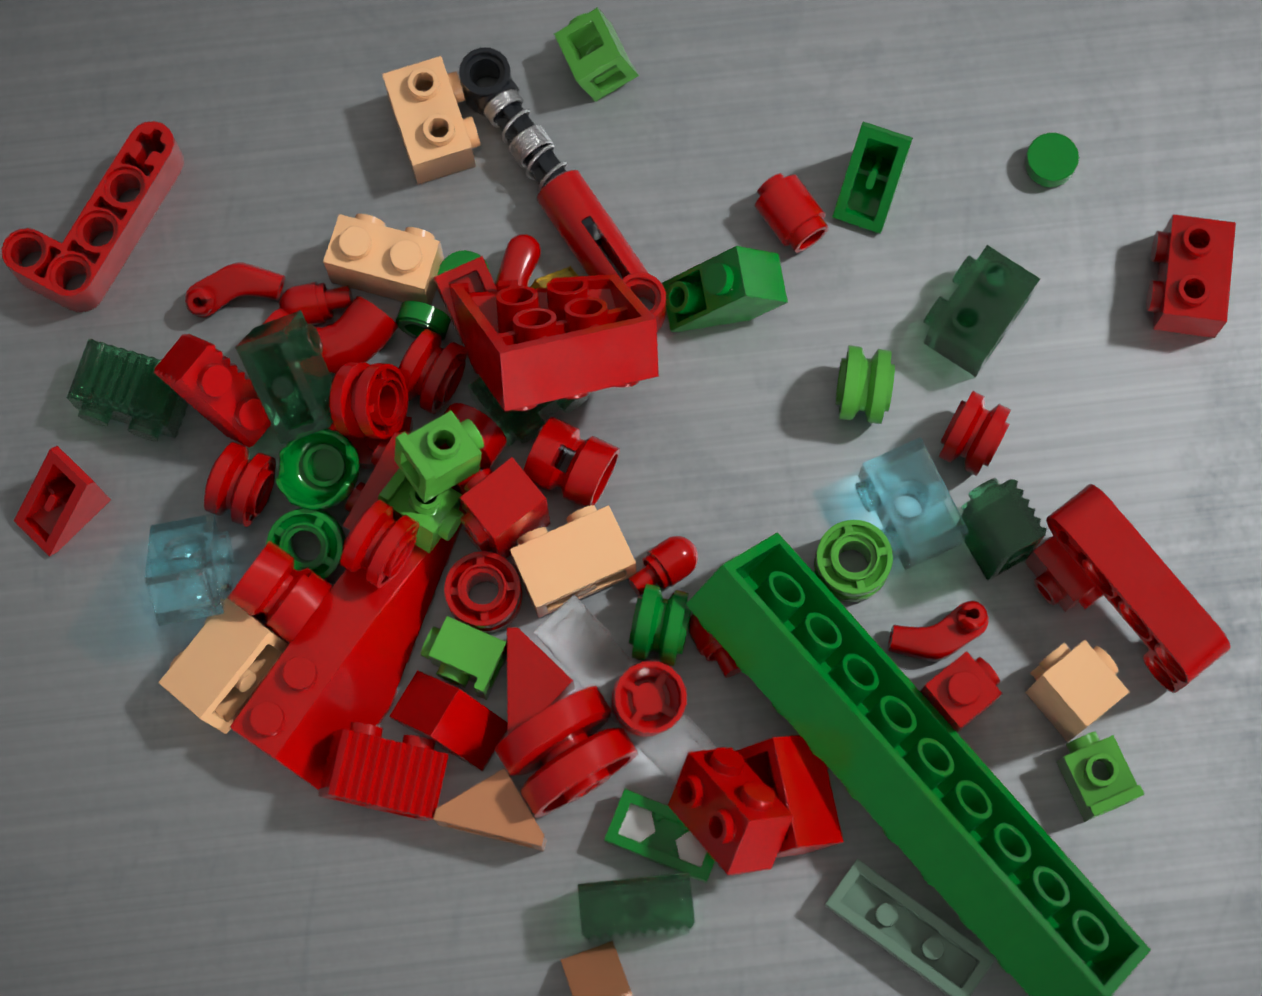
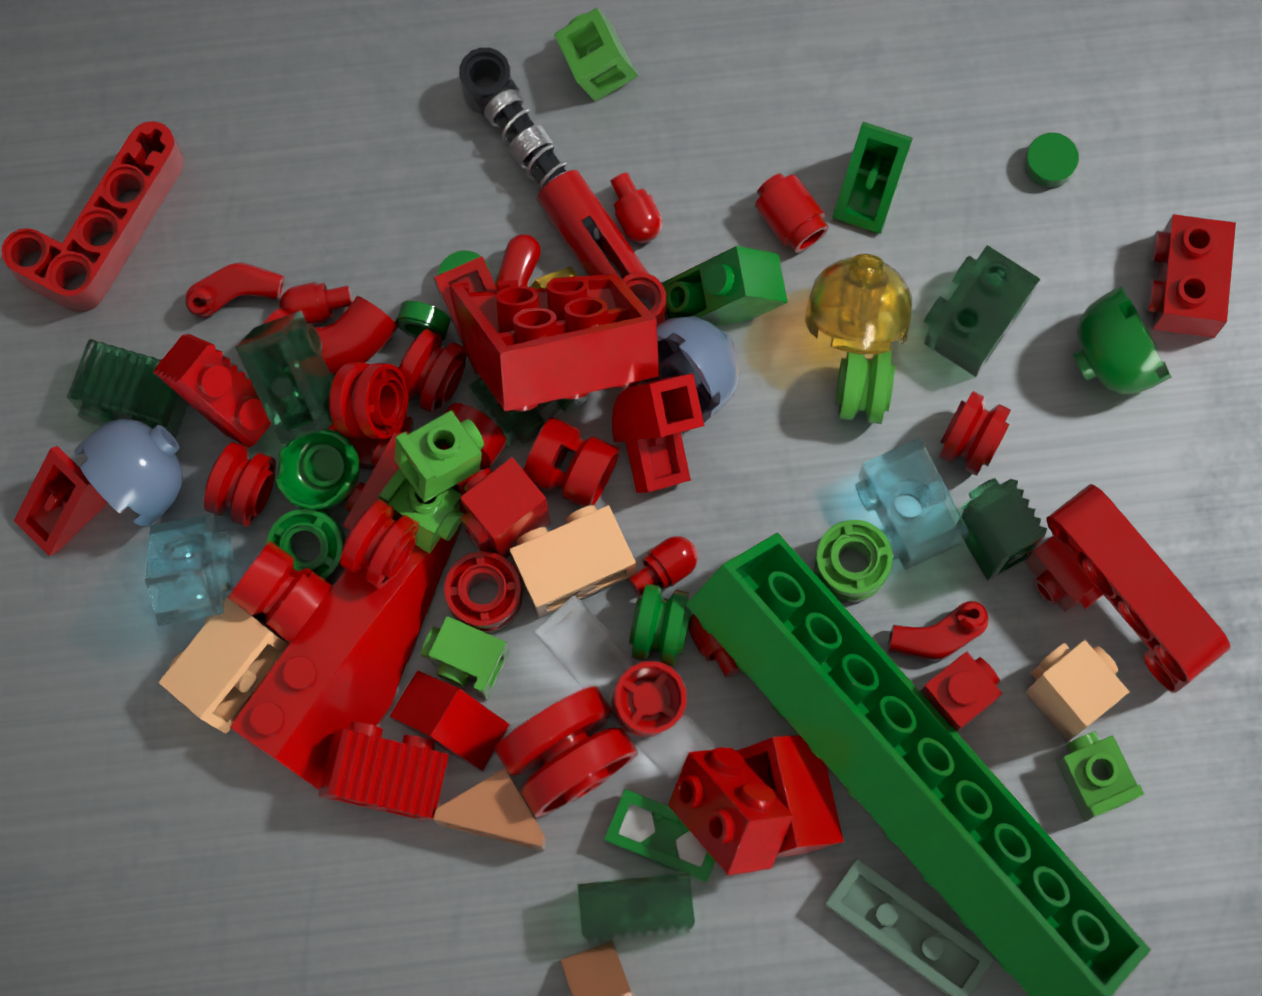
(133, 467): none -> sand blue cylinder
(383, 259): light nougat brick -> none
(430, 119): light nougat brick -> none
(532, 679): red slope -> none
(636, 210): none -> red cylinder
(651, 425): none -> red brick
(702, 349): none -> sand blue cylinder
(860, 305): none -> clear yellow cylinder
(1118, 346): none -> green cylinder

